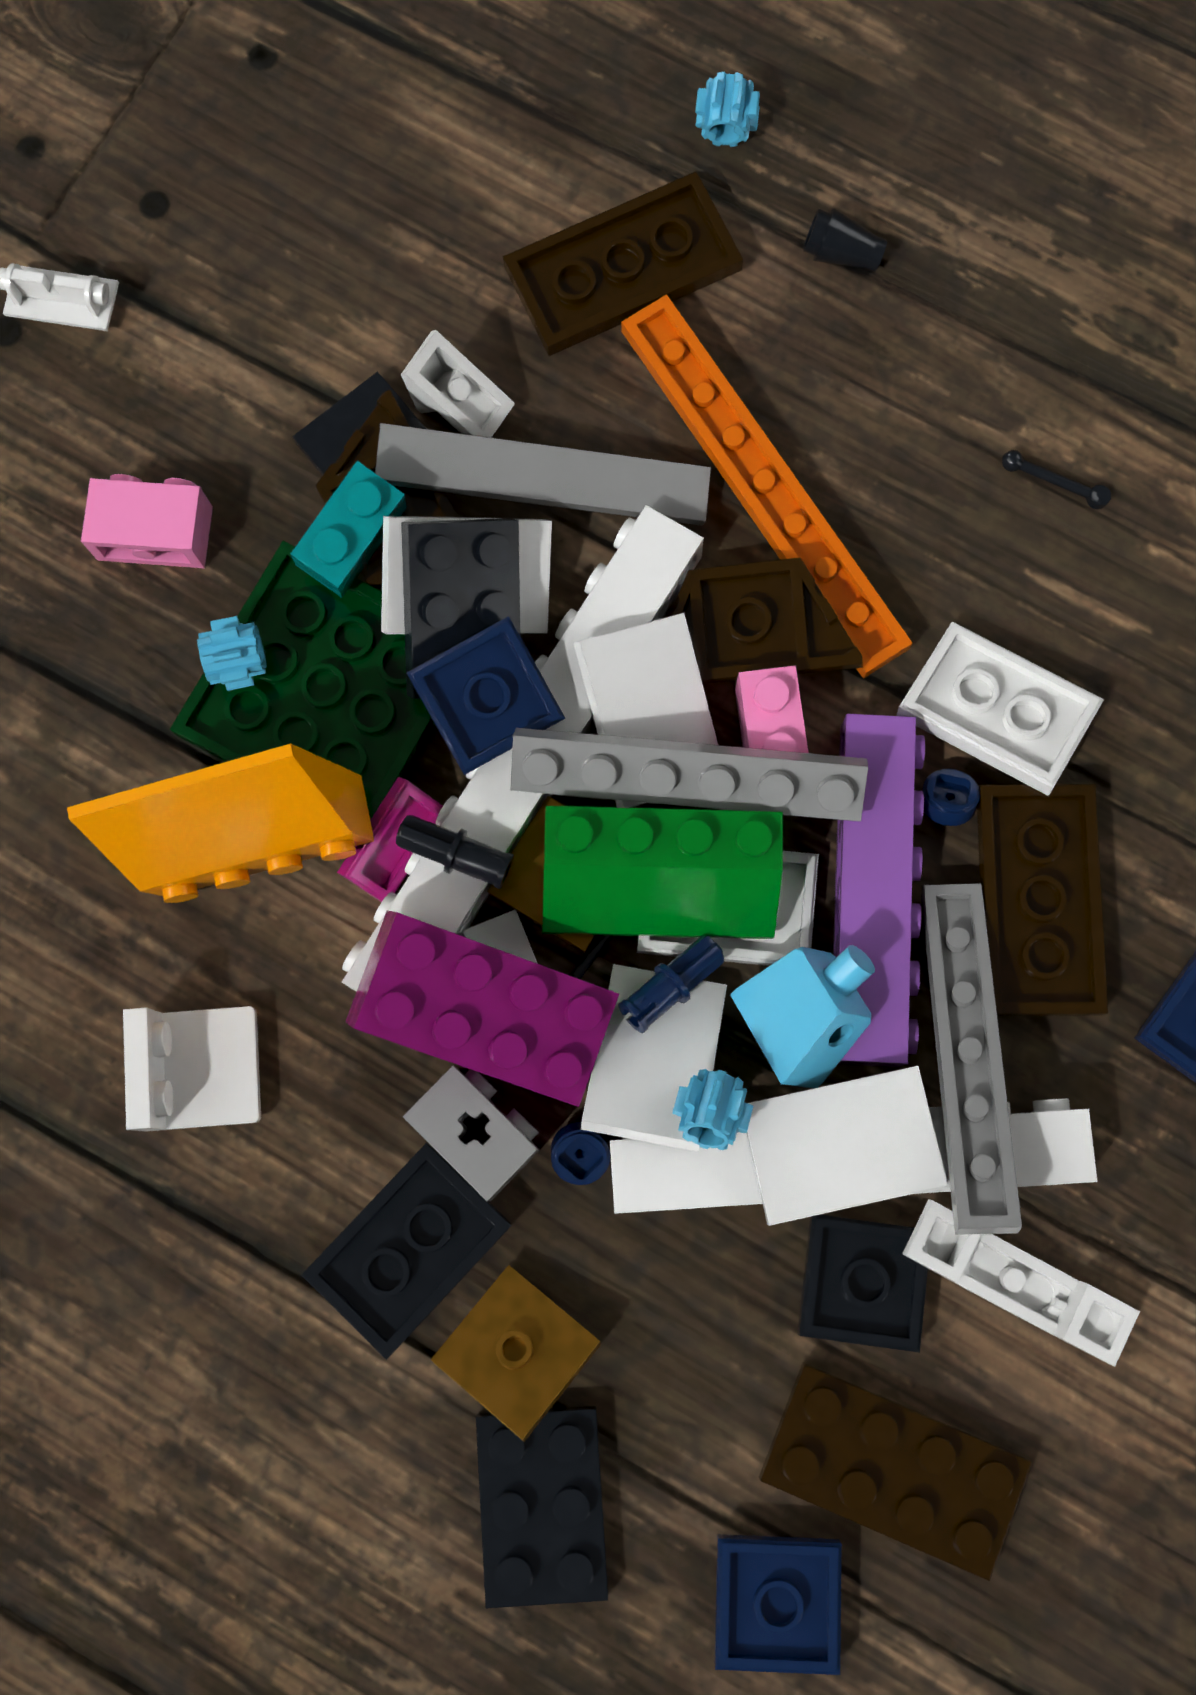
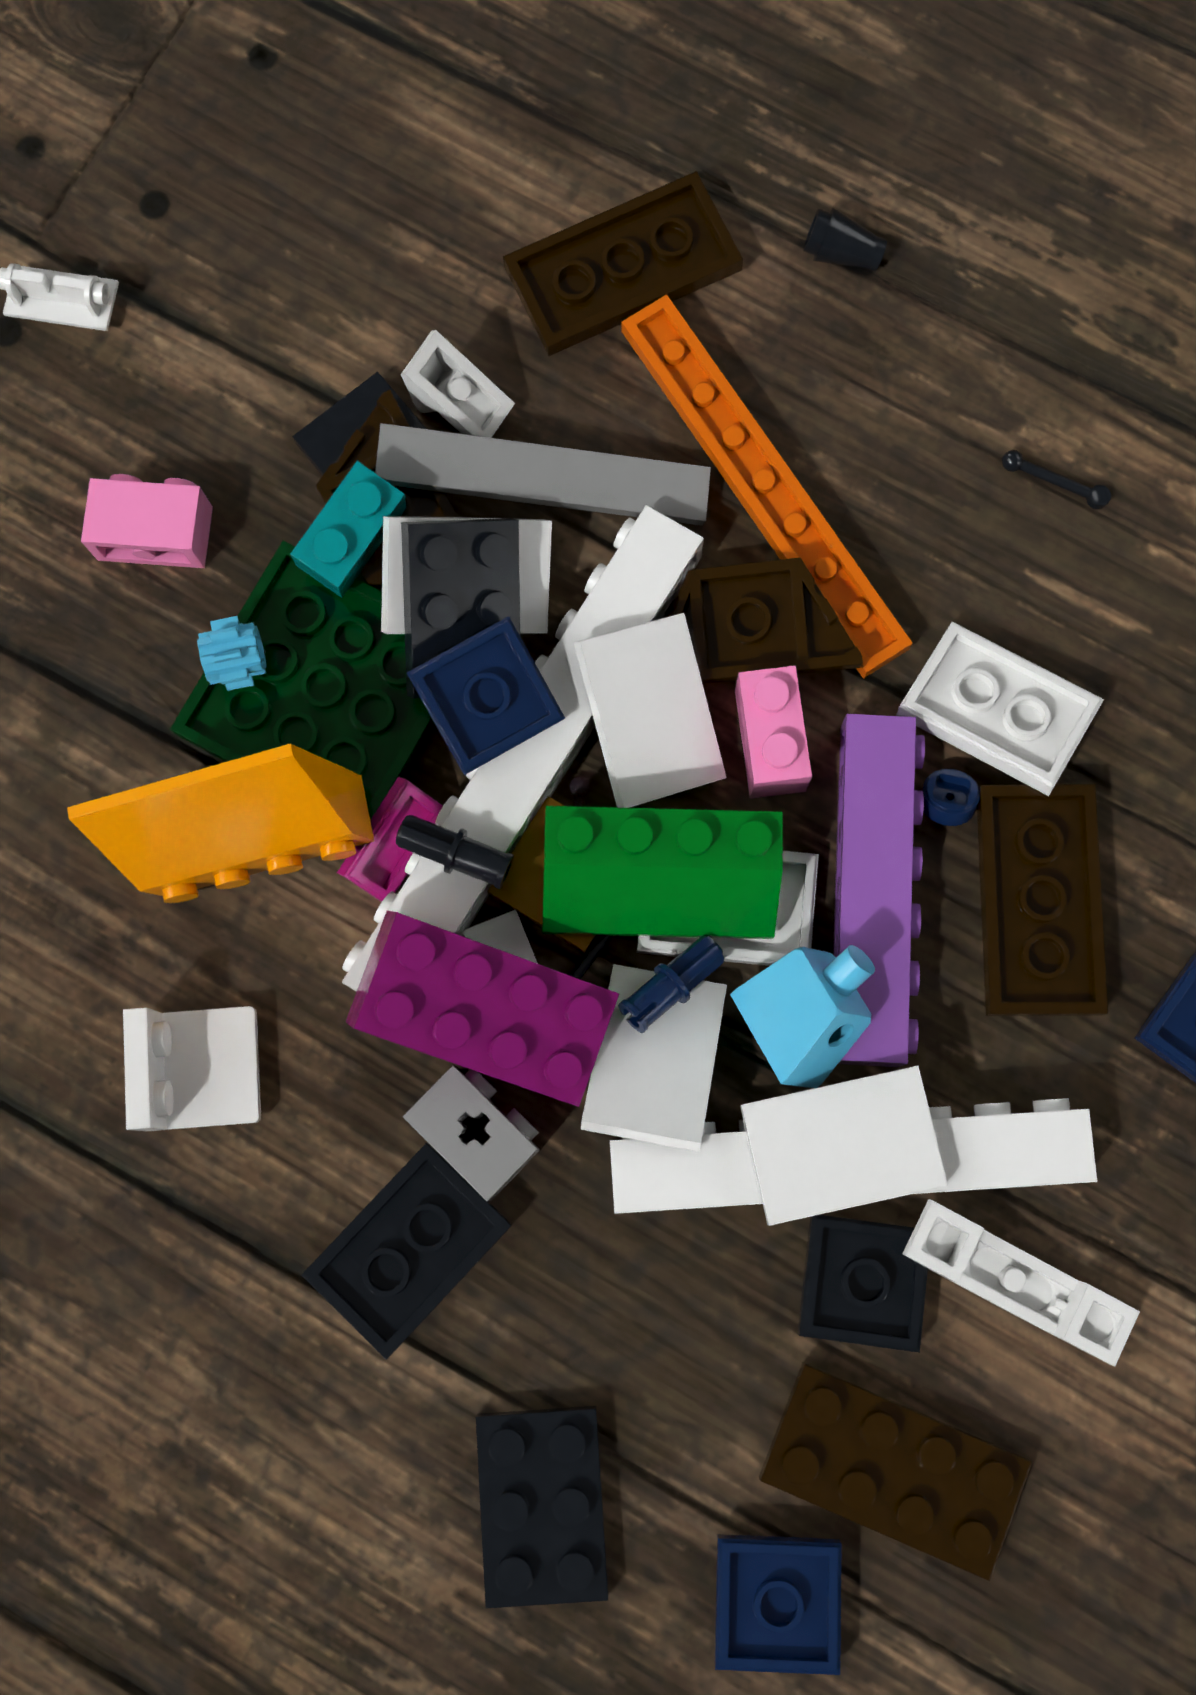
(516, 1352): pearl gold plate -> none
(579, 1154): dark blue tile -> none
(688, 774): light grey plate -> none
(712, 1109): medium azure gear -> none
(727, 109): medium azure gear -> none
(970, 1061): light grey plate -> none

